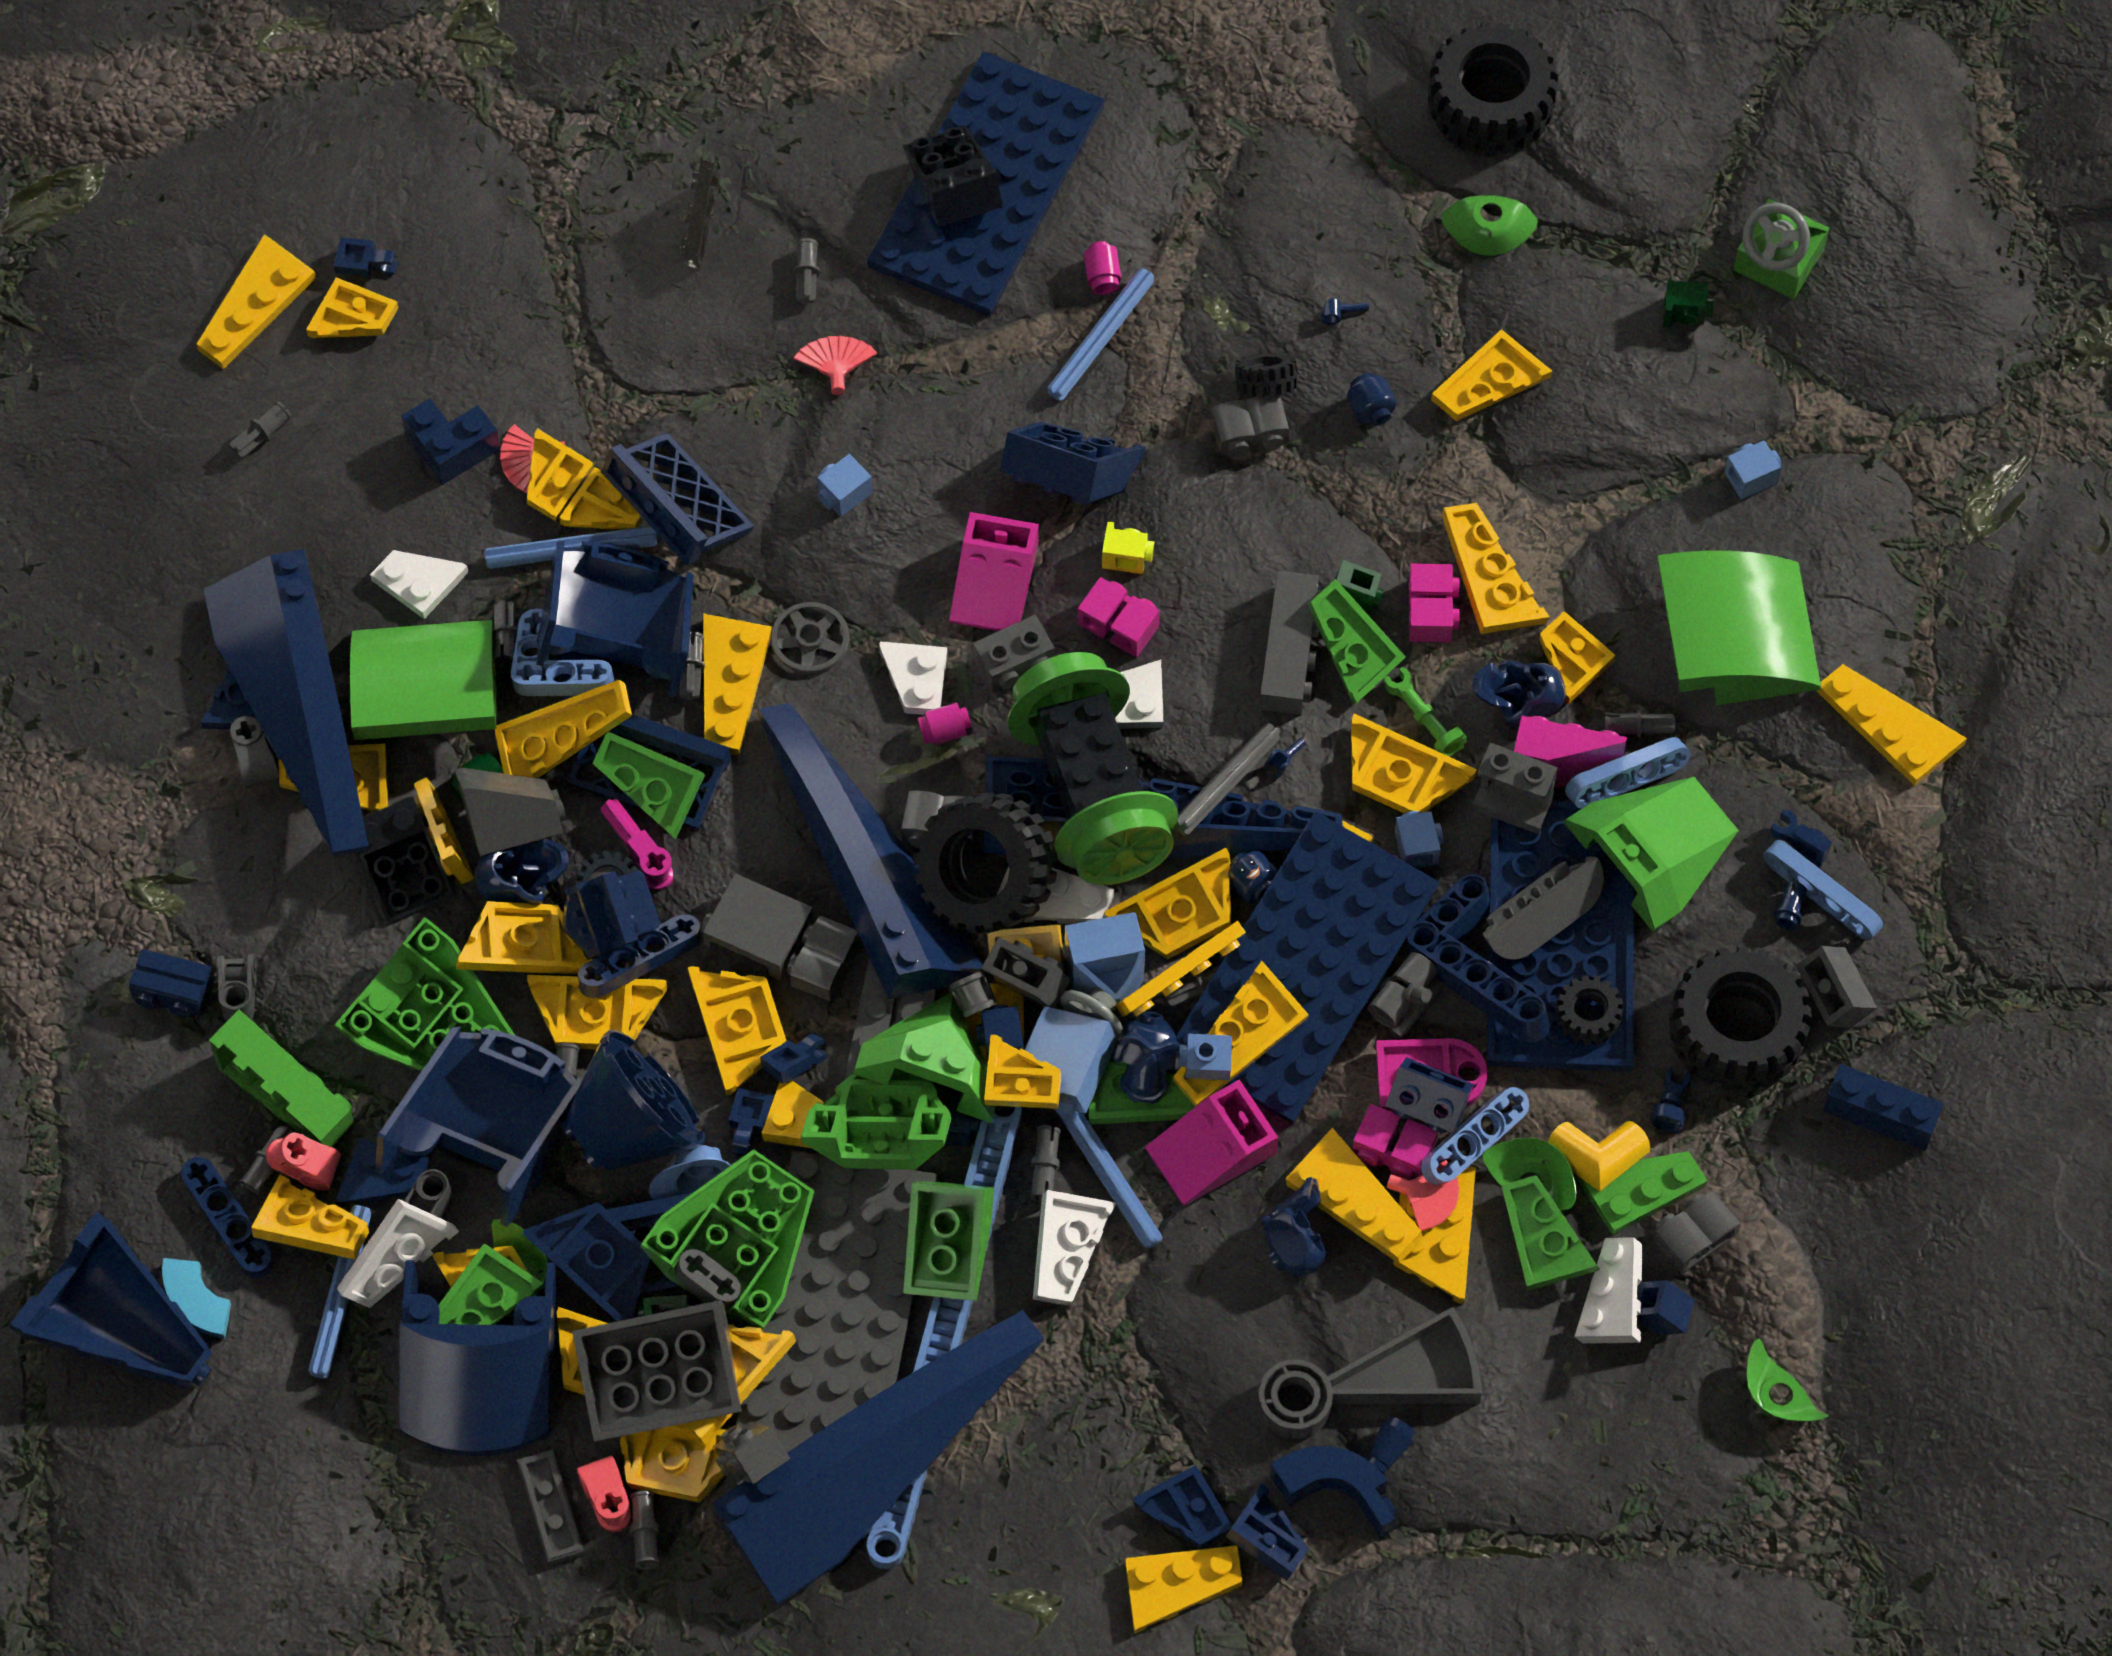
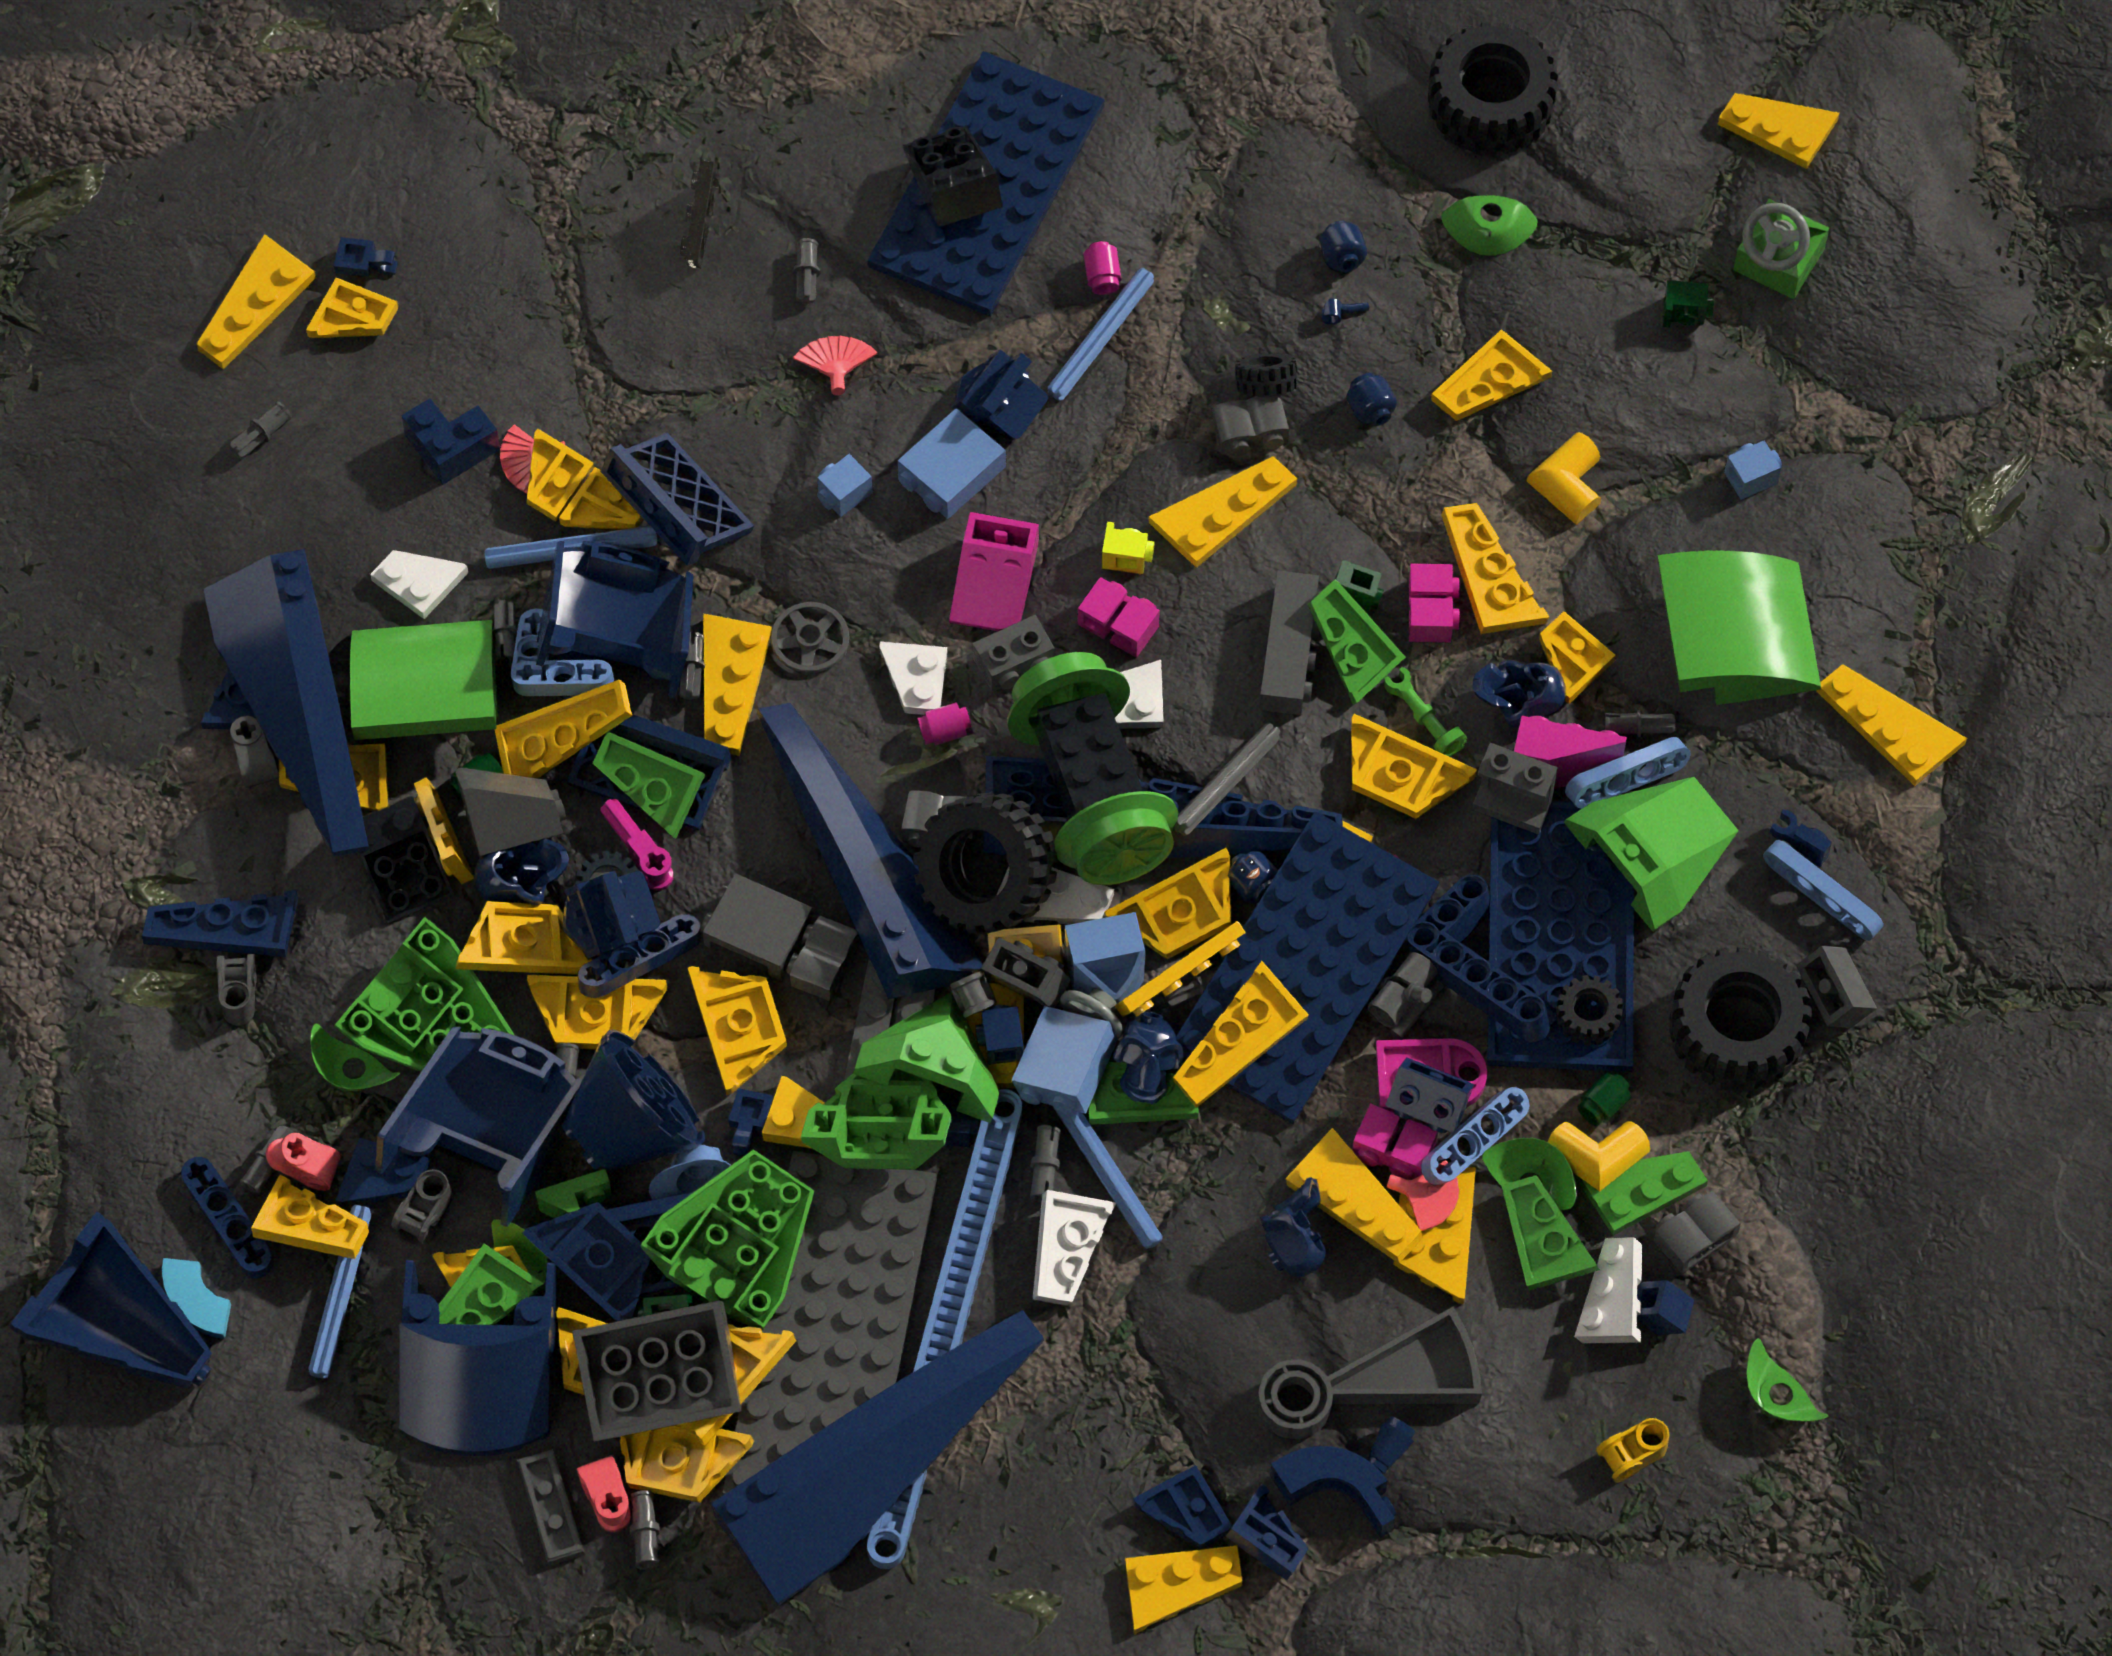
(171, 983): dark blue brick -> none
(241, 926): none -> dark blue wing
(279, 1081): bright green wedge -> none
(331, 1055): none -> bright green piece
(402, 1236): white wing -> none
(569, 1195): none -> bright green slope
(707, 1278): dark grey beam -> none
(750, 1452): dark grey brick -> none
(792, 1060): dark blue plate -> none
(947, 1239): bright green slope -> none
(951, 464): none -> medium blue brick
(1000, 394): none -> dark blue piece
(1019, 1078): yellow wing -> none
(1068, 463): dark blue wedge -> none
(1206, 1056): medium blue brick -> none
(1213, 1143): dark pink slope -> none
(1217, 514): none -> yellow wing
(1281, 759): dark blue hand -> none
(1343, 246): none -> dark blue head
(1418, 839): medium blue brick -> none
(1544, 908): dark grey brick -> none
(1559, 478): none -> yellow brick
(1604, 1099): none -> dark green brick
(1627, 1451): none -> yellow piece
(1668, 1113): dark blue piece -> none
(1779, 126): none -> yellow wing
(1788, 913): dark blue pin -> none
(1883, 1107): dark blue brick -> none

